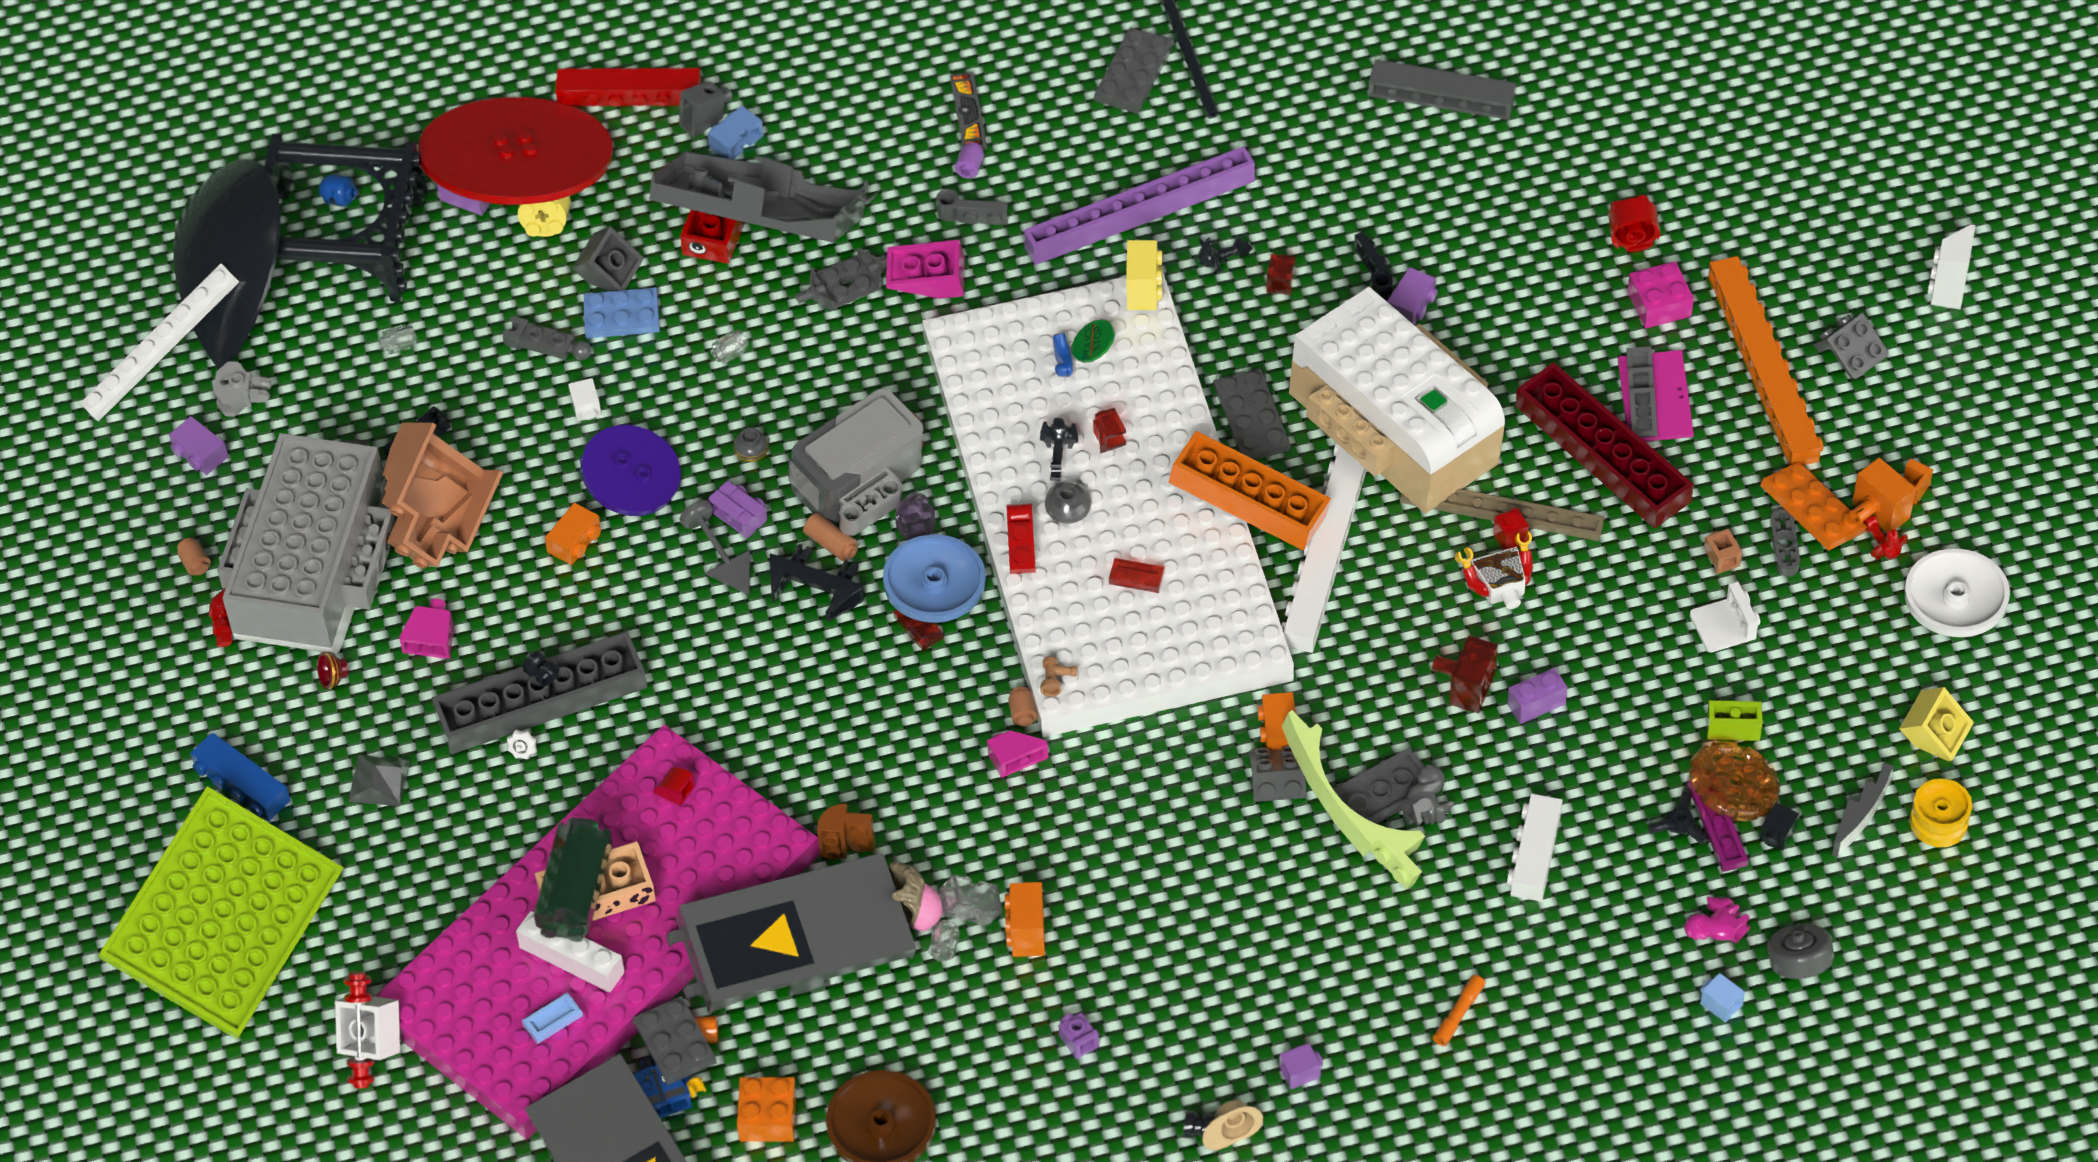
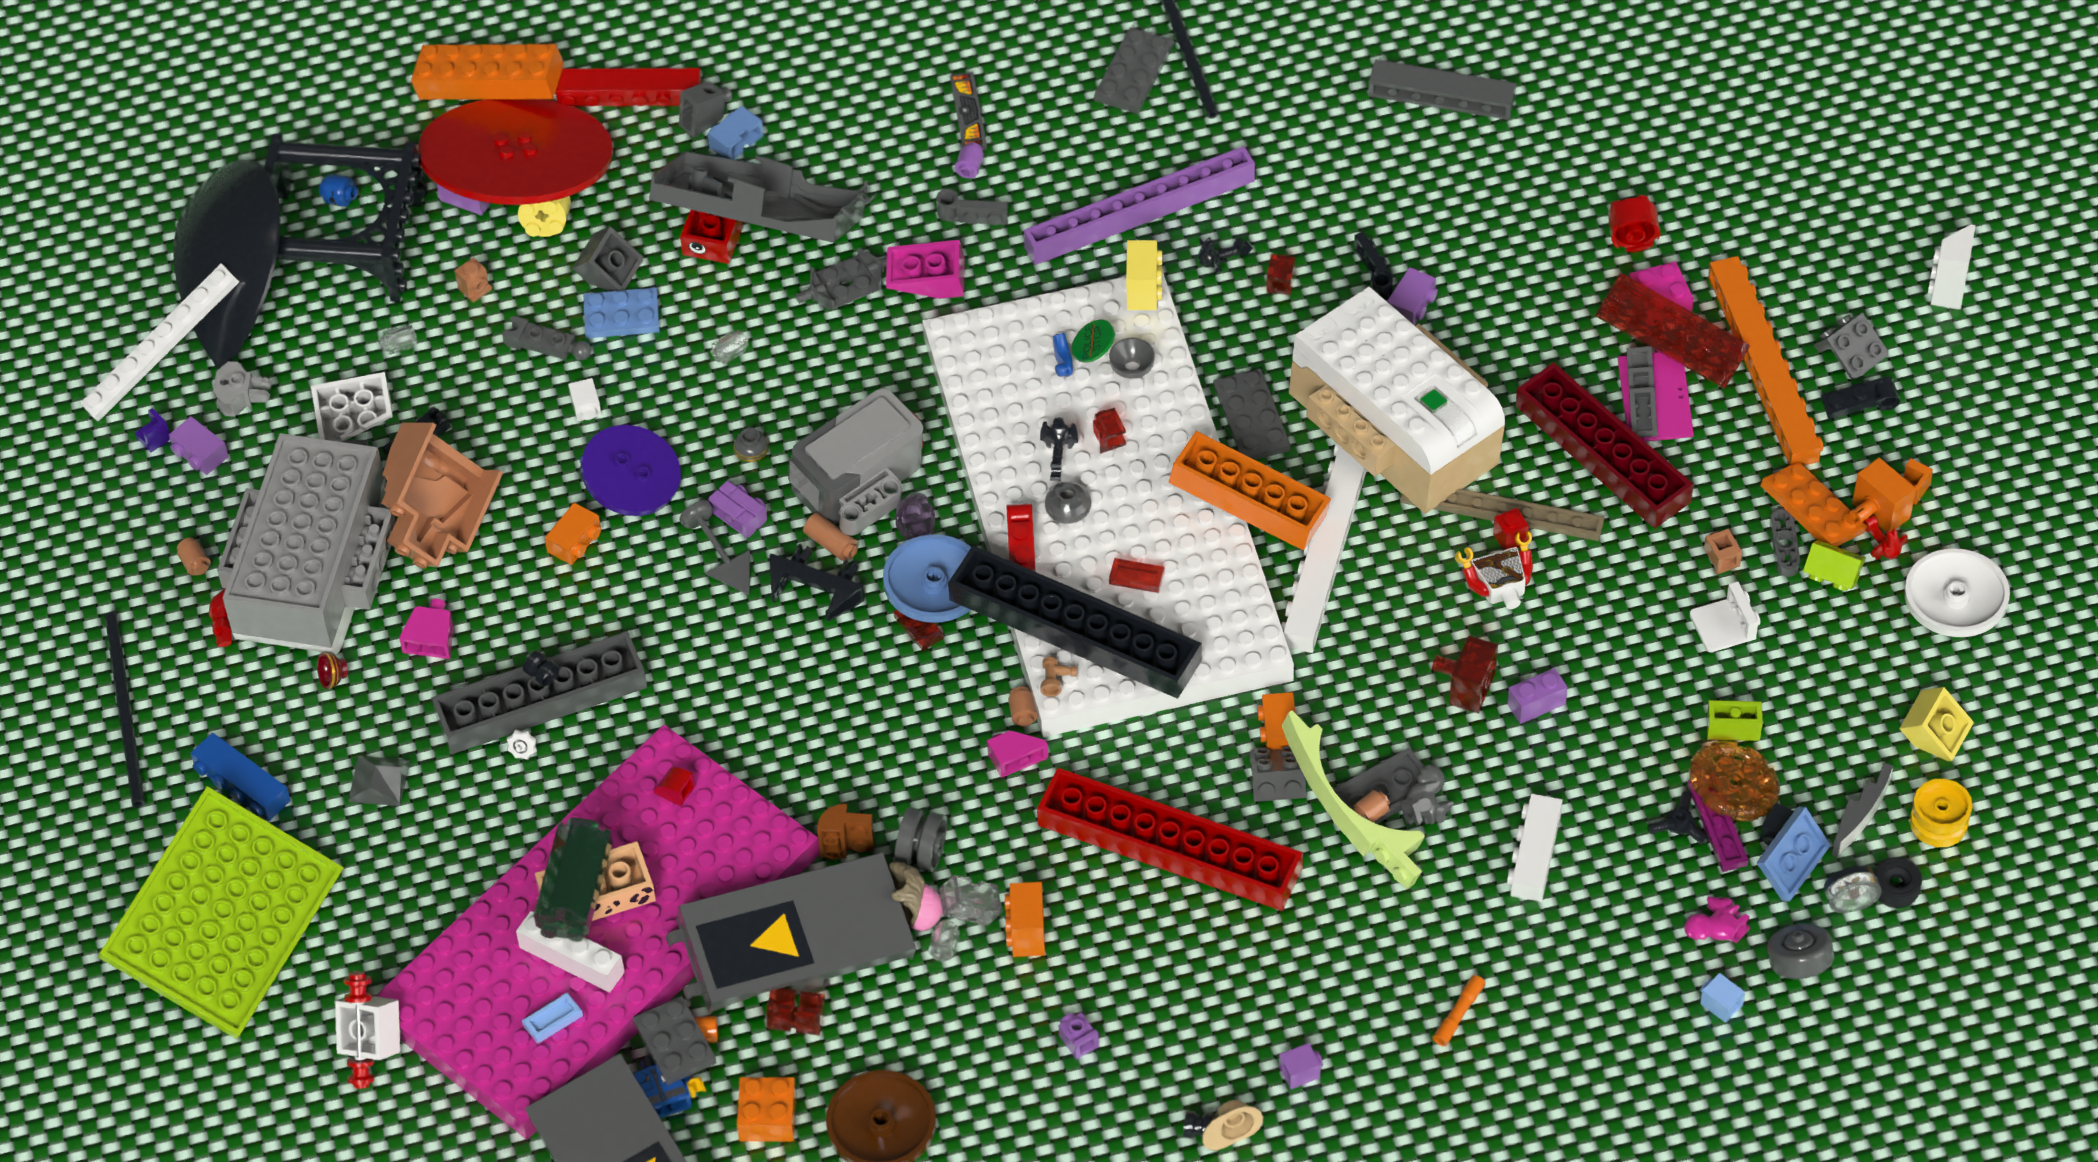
(124, 709): none -> black piece
(154, 433): none -> dark purple panel
(351, 406): none -> white wedge
(472, 280): none -> nougat brick
(487, 71): none -> orange brick
(806, 1019): none -> clear red piece
(921, 839): none -> dark grey wheel
(1075, 621): none -> black brick
(1128, 351): none -> dark grey piece
(1170, 839): none -> red brick
(1372, 806): none -> nougat brick
(1672, 330): none -> clear red plate
(1793, 853): none -> medium blue plate
(1833, 565): none -> lime brick
(1852, 889): none -> clear piece
(1861, 396): none -> black plate
(1905, 870): none -> black tyre

